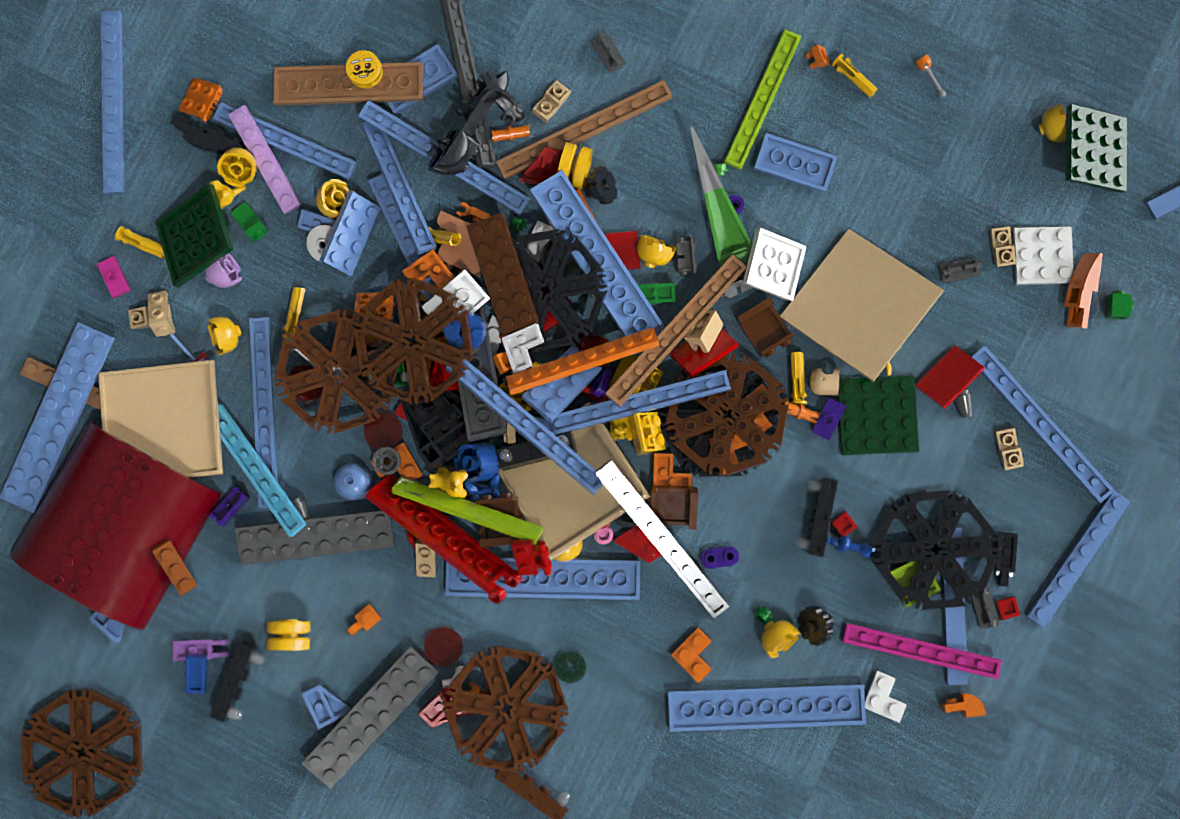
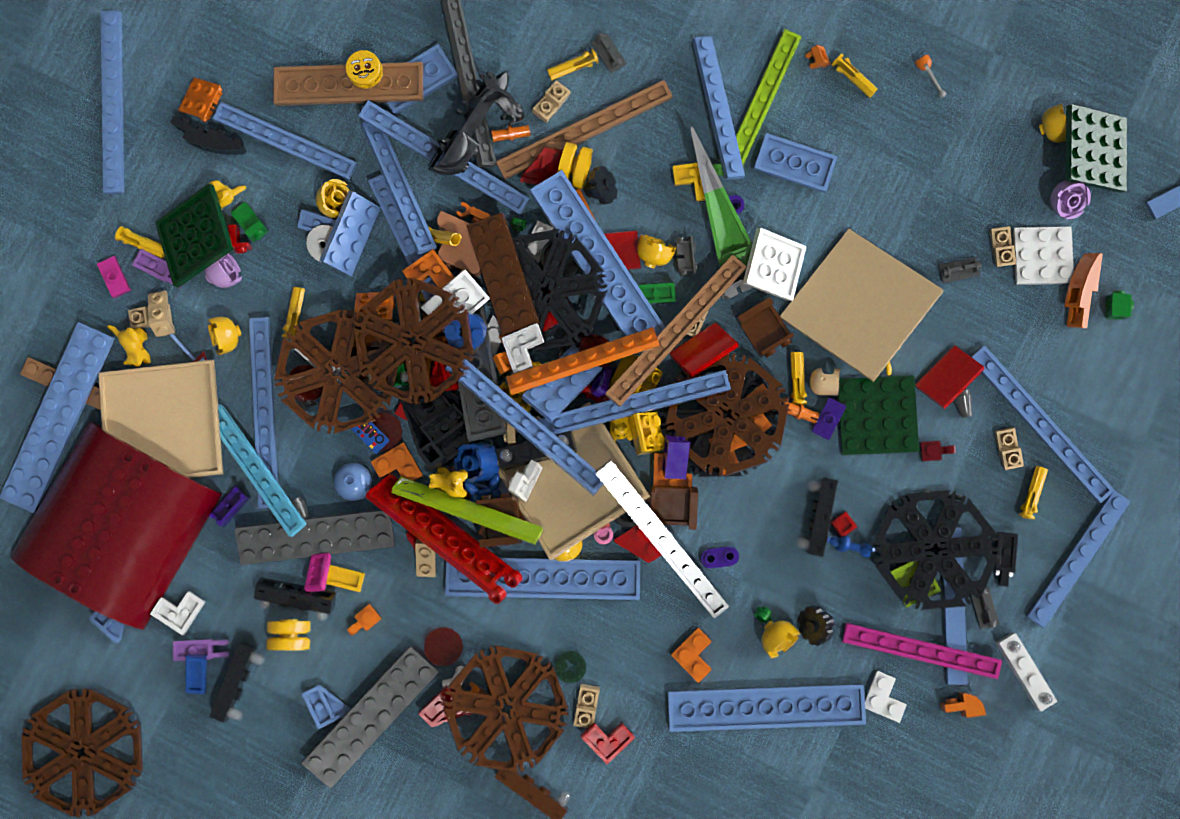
(132, 342): none -> yellow animal
(152, 265): none -> medium lavender hinge
(174, 567): dark orange plate -> none
(178, 617): none -> white plate
(234, 233): none -> red bracket
(237, 166): yellow cylinder -> none
(265, 159): lavender plate -> none
(294, 595): none -> black piece
(317, 572): none -> dark pink plate
(345, 578): none -> yellow tile
(371, 436): none -> tile
(379, 458): dark grey wheel -> none
(522, 484): none -> white plate
(526, 559): red plate -> none
(572, 65): none -> yellow piece
(586, 705): none -> tan slope
(609, 745): none -> tile
(675, 457): none -> dark purple hinge
(689, 174): none -> yellow plate
(705, 331): tan hinge -> none
(718, 108): none -> medium blue plate
(933, 451): none -> dark red plate
(1007, 608): red tile -> none
(1026, 671): none -> white piece
(1034, 492): none -> yellow piece
(1070, 199): none -> lavender cylinder

